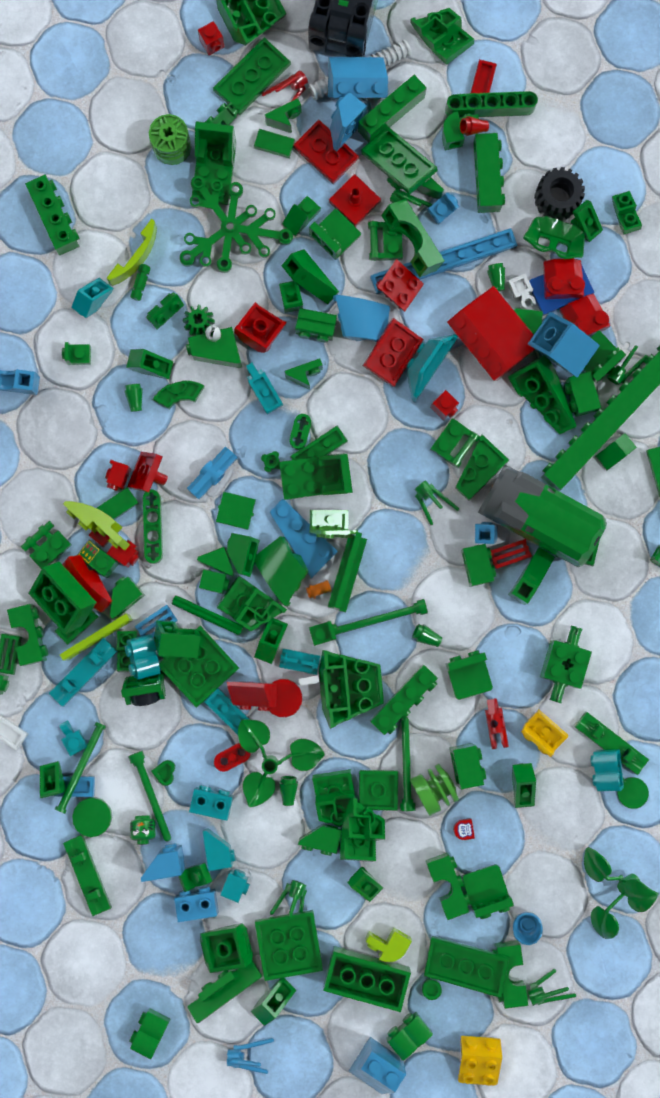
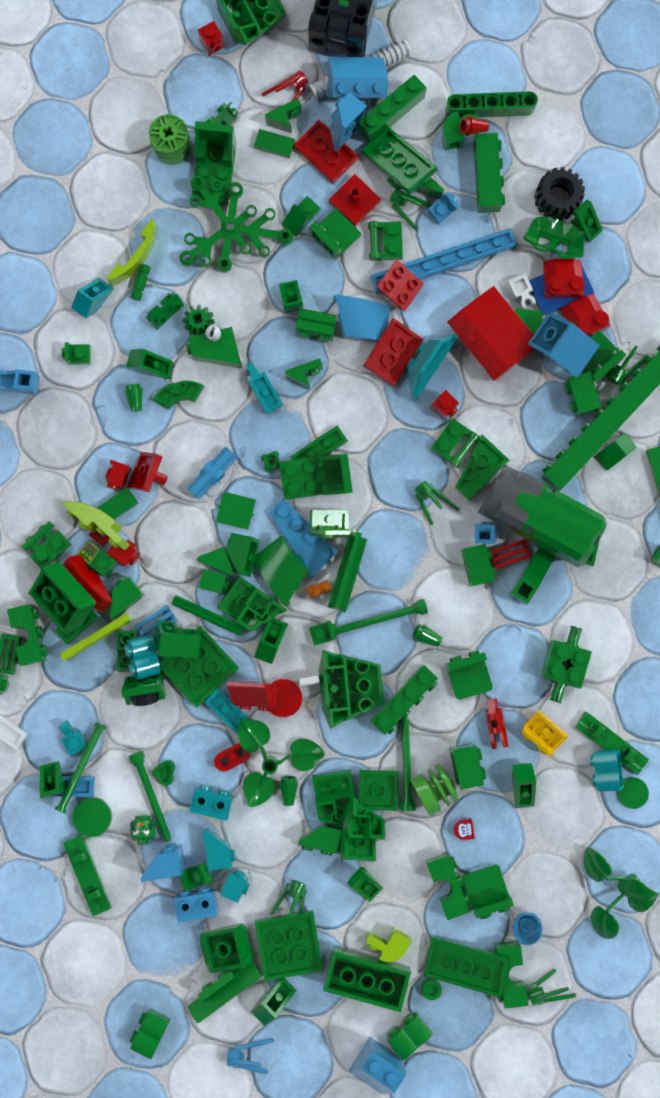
(52, 215): green brick -> none
(83, 672): teal hinge -> none
(155, 526): green beam -> none
(252, 76): green tile -> none
(259, 328): red slope -> none
(296, 429): green beam -> none
(299, 661): teal hinge -> none
(308, 275): green slope -> none
(401, 218): green arch -> none
(443, 34): green slope -> none
(480, 1060): yellow bracket -> none
(483, 77): red tile -> none
(497, 276): green cone -> none
(542, 388): green wedge -> none
(626, 212): green slope -> none

